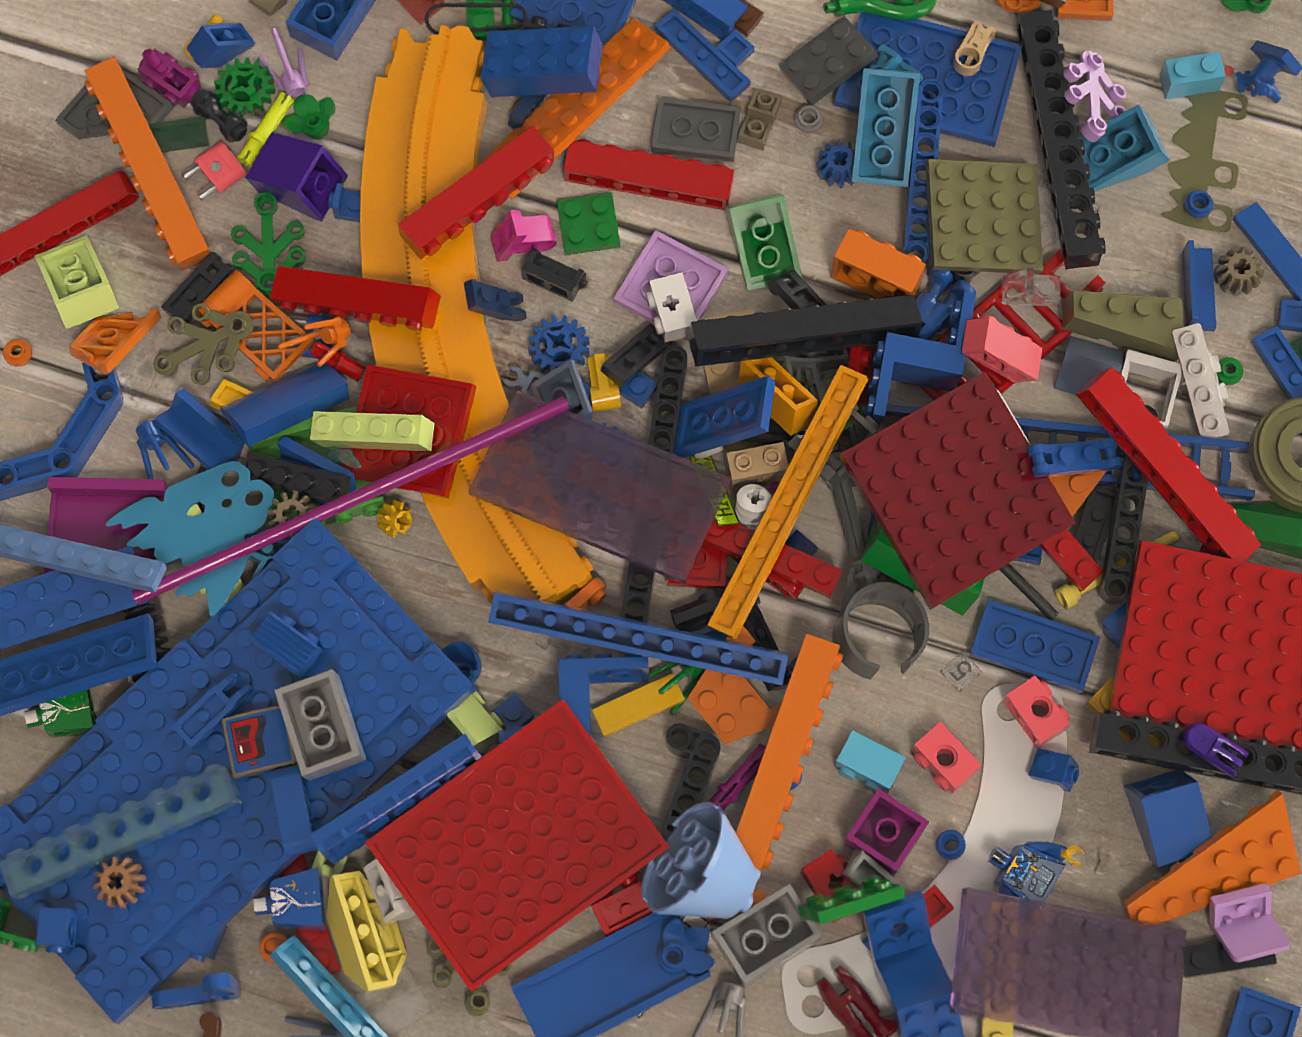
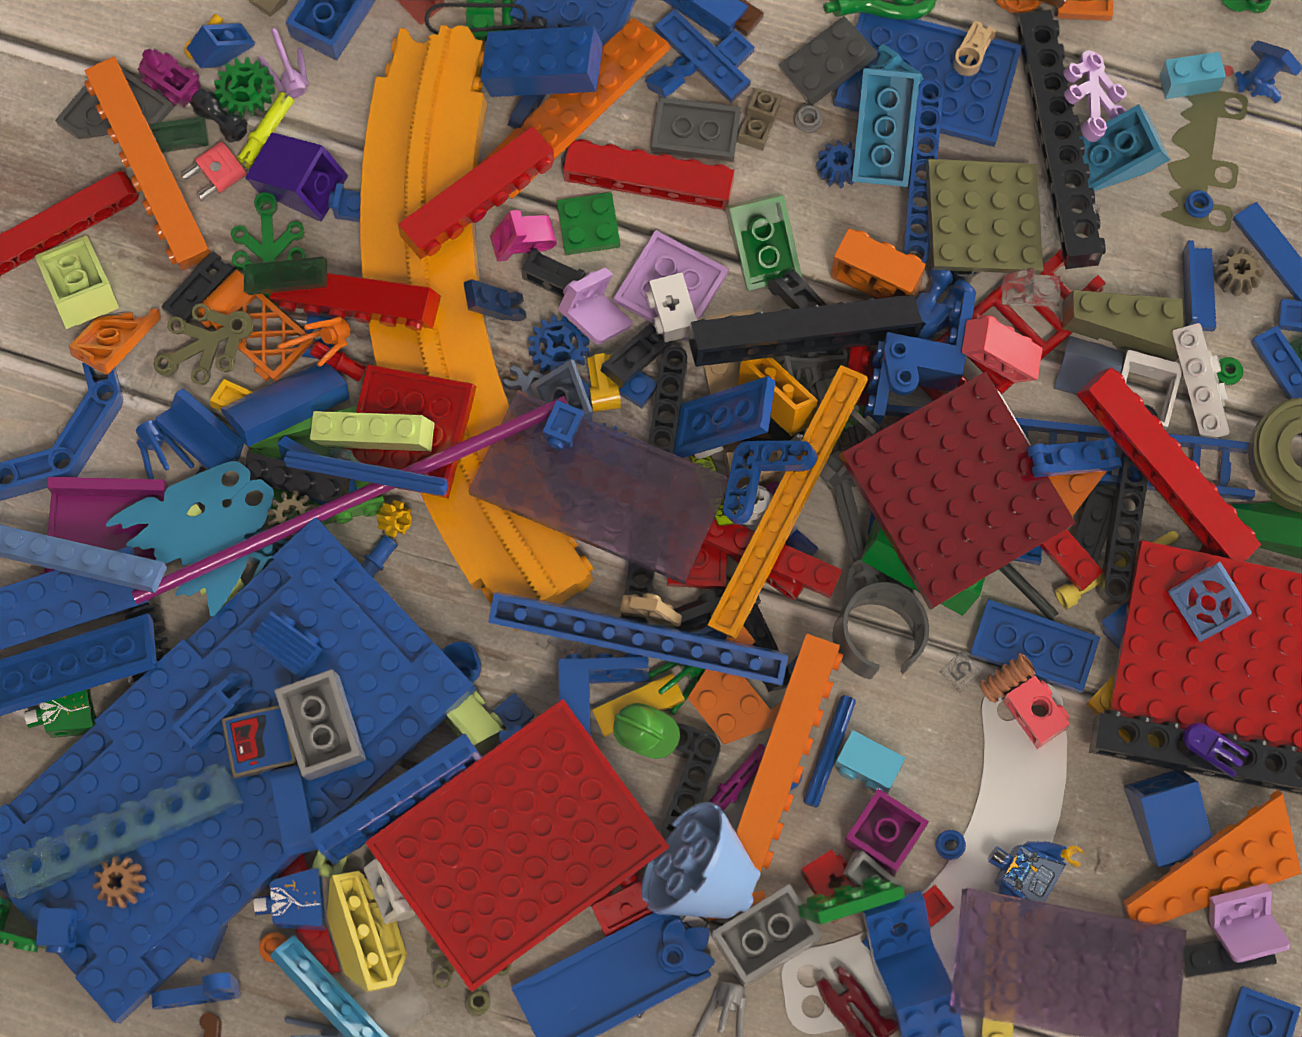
(17, 360): orange plate -> none
(285, 275): none -> clear green plate
(310, 116): green plate -> none
(366, 472): none -> blue axle
(378, 556): none -> blue axle
(562, 425): none -> blue bracket
(591, 310): none -> lavender bracket
(592, 594): orange plate -> none
(646, 731): none -> bright green piece
(651, 609): none -> tan hinge
(668, 79): none -> blue plate
(758, 463): none -> blue beam
(829, 751): none -> blue axle
(900, 364): none -> blue plate
(940, 741): coral brick -> none
(1007, 678): none -> nougat piece
(1054, 769): blue bracket -> none
(1200, 628): none -> medium blue piece

